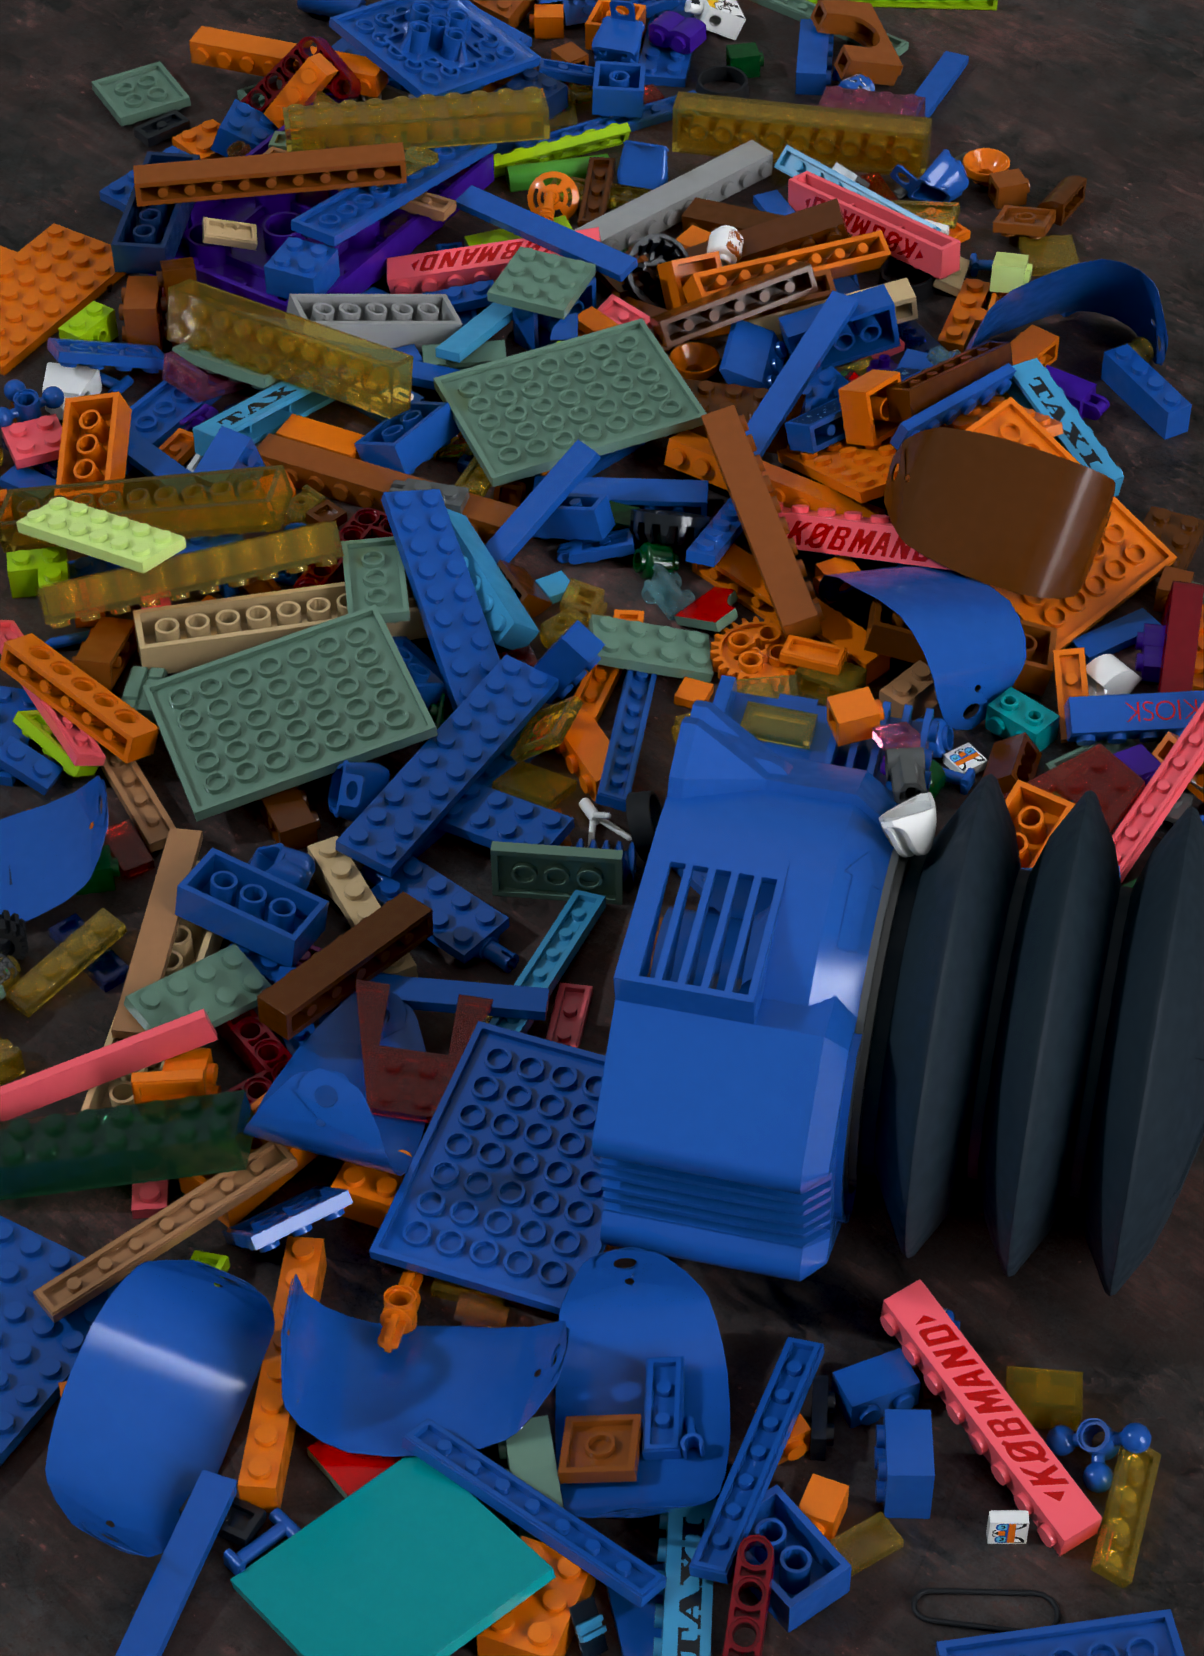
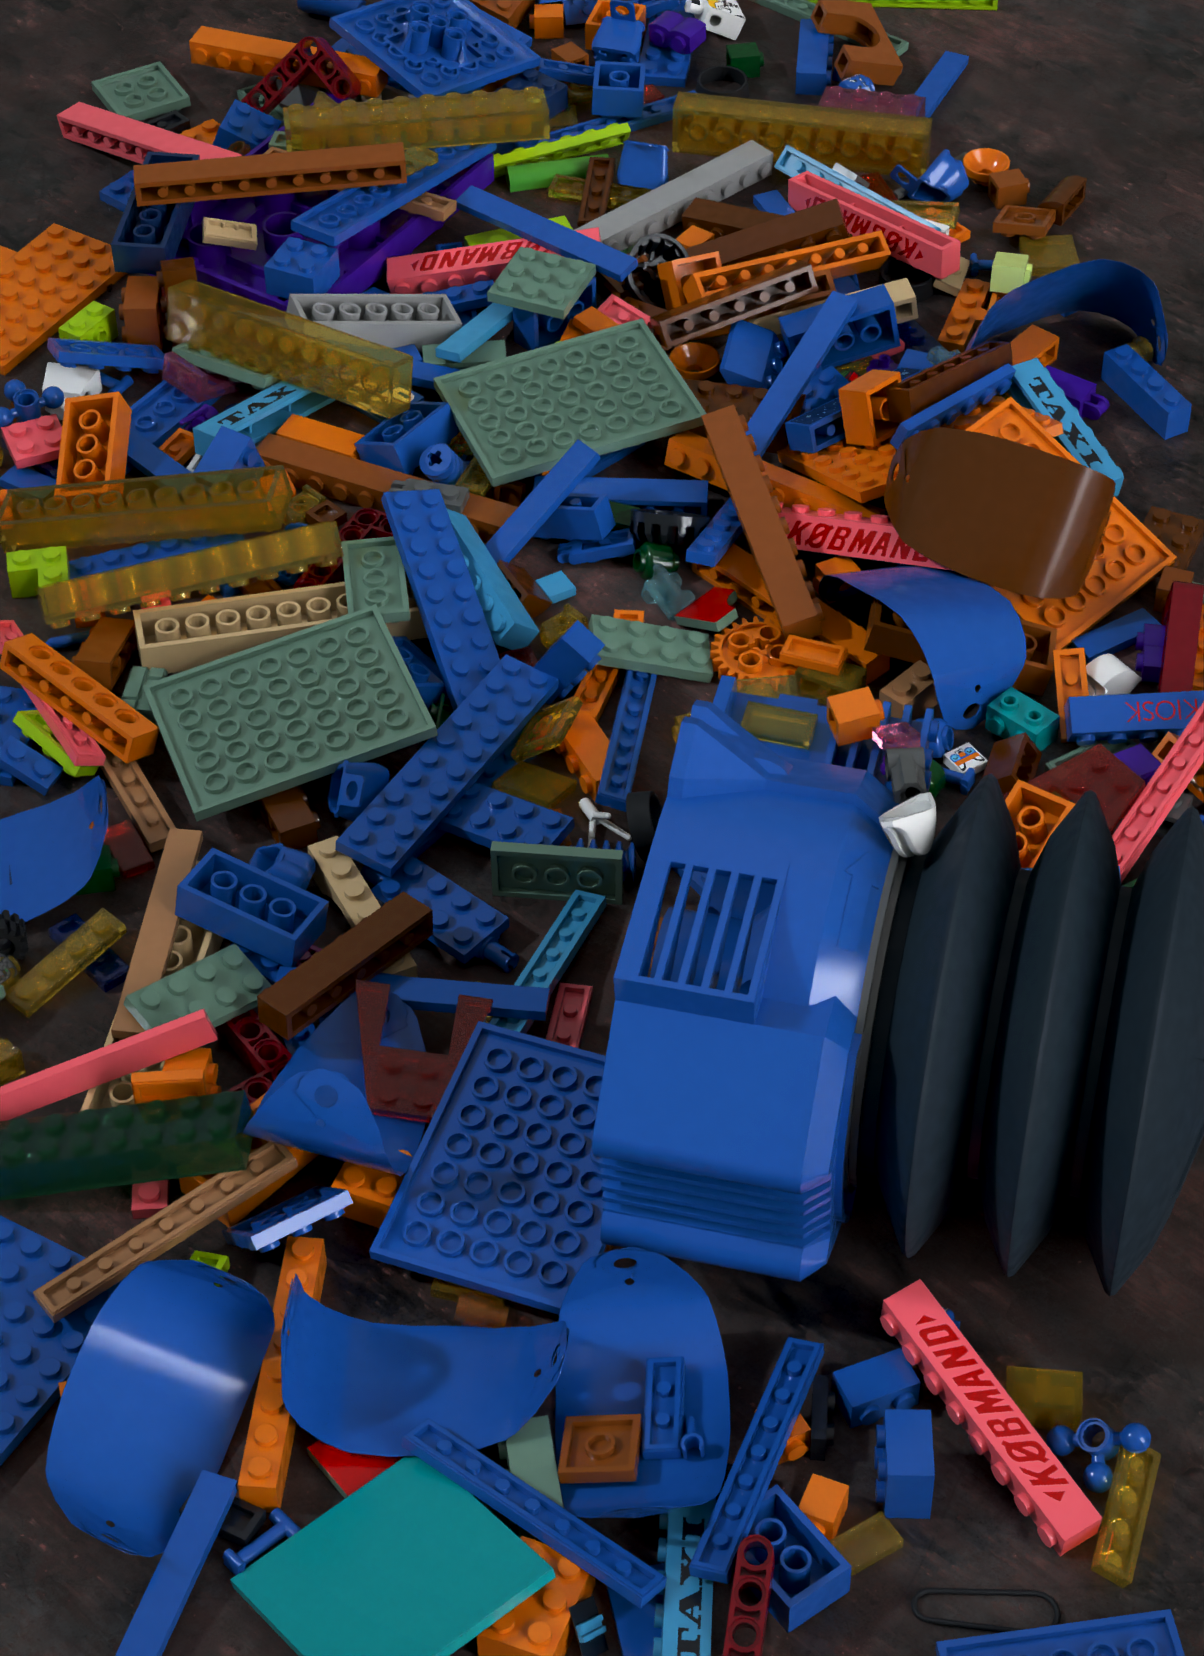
(101, 534): yellowish green plate -> none
(127, 136): none -> coral brick
(302, 87): orange brick -> none
(400, 1310): orange axle -> none
(442, 464): none -> blue piece
(552, 196): orange dish -> none
(565, 328): blue tile -> none
(584, 598): clear yellow brick -> none
(692, 690): orange tile -> none
(728, 243): white head -> none
(1007, 1527): tile -> none

